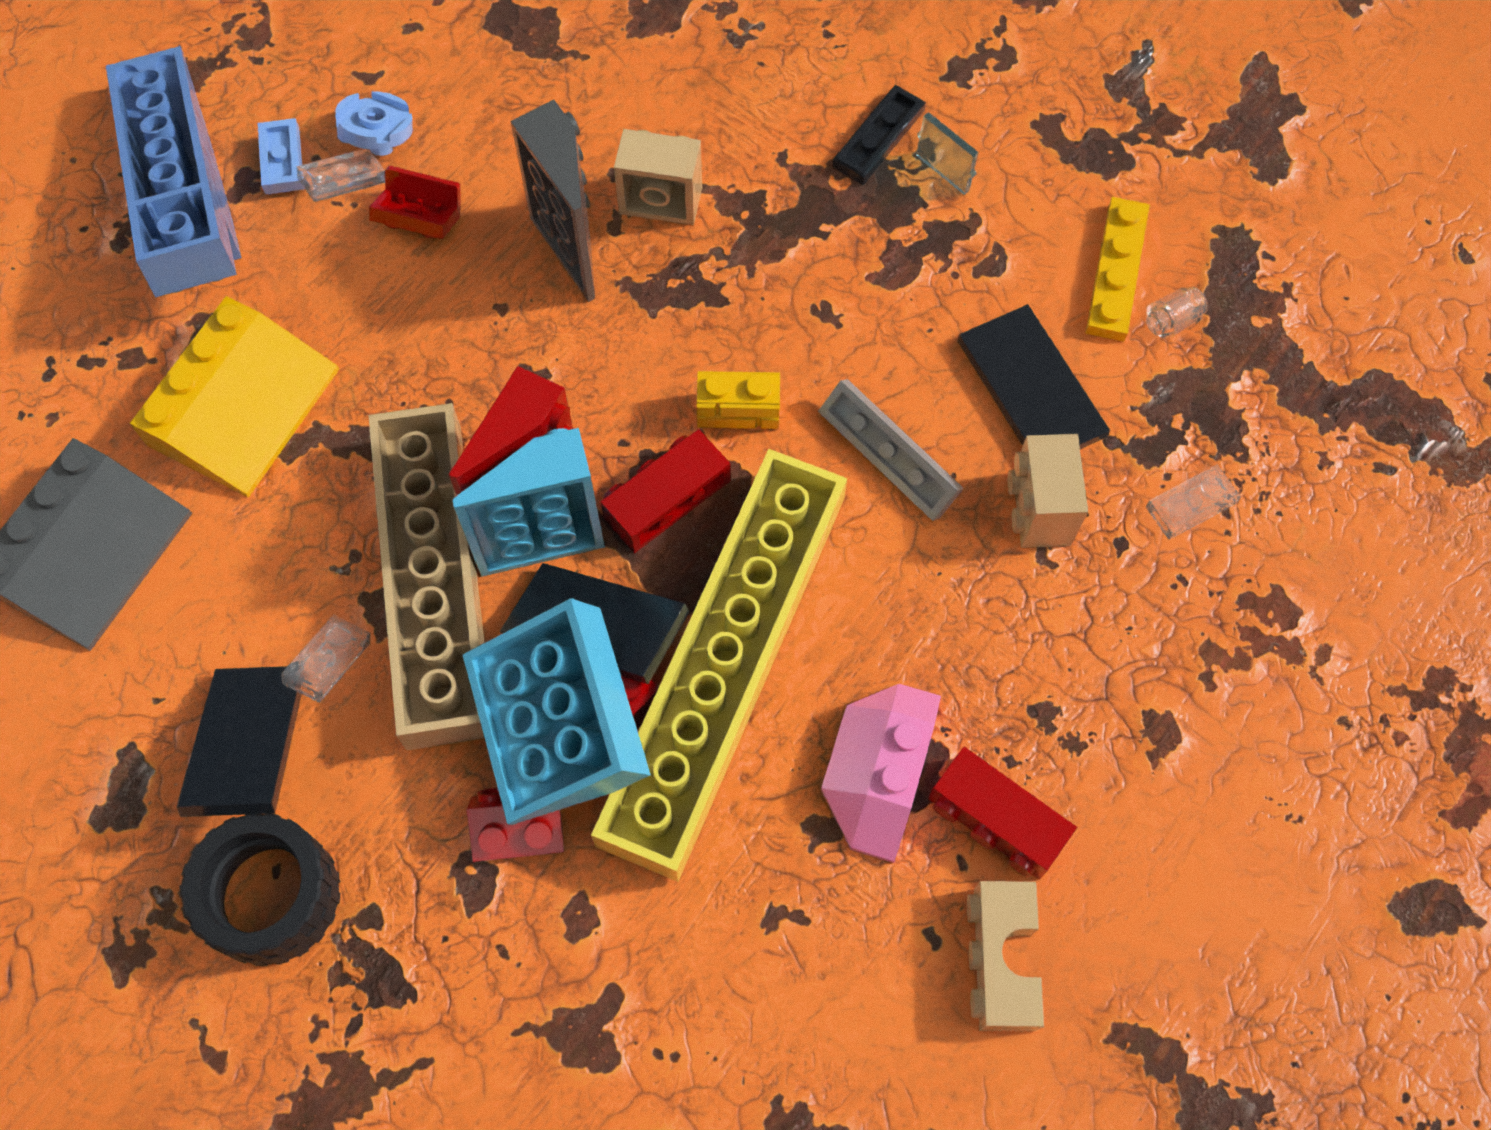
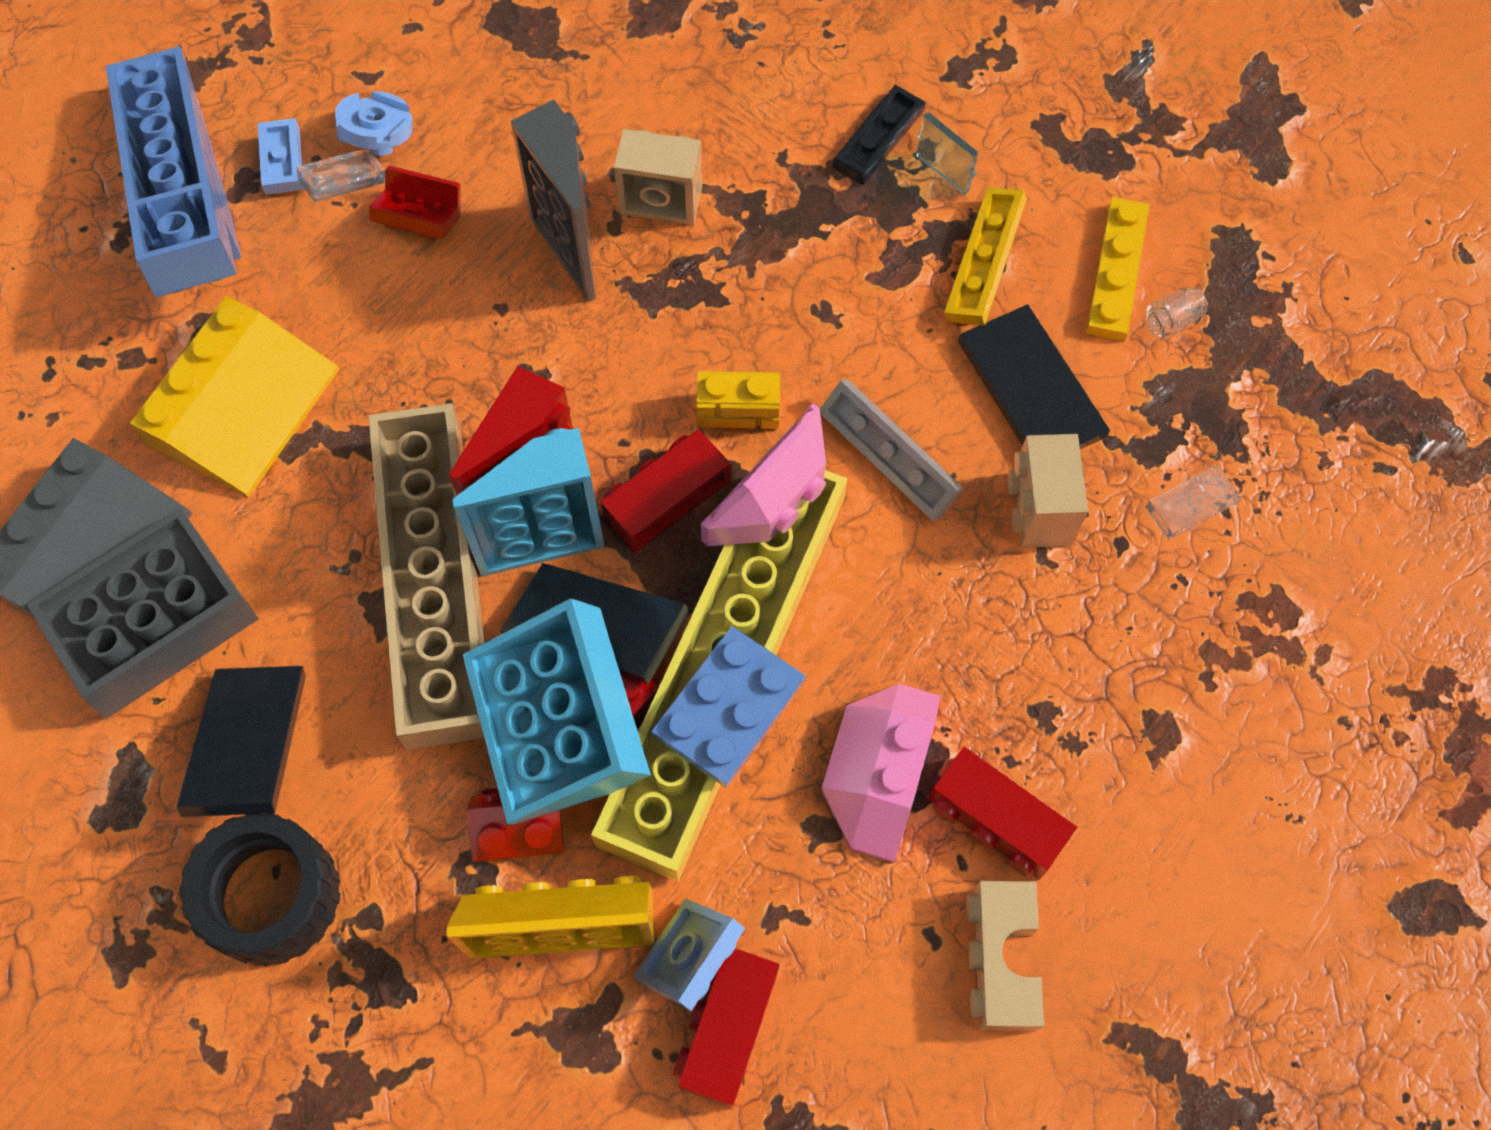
(141, 613): none -> dark grey slope
(326, 658): clear plate -> none
(554, 919): none -> yellow slope
(689, 953): none -> plate
(726, 1028): none -> red brick
(728, 706): none -> medium blue plate
(773, 489): none -> bright pink wedge
(985, 256): none -> yellow plate

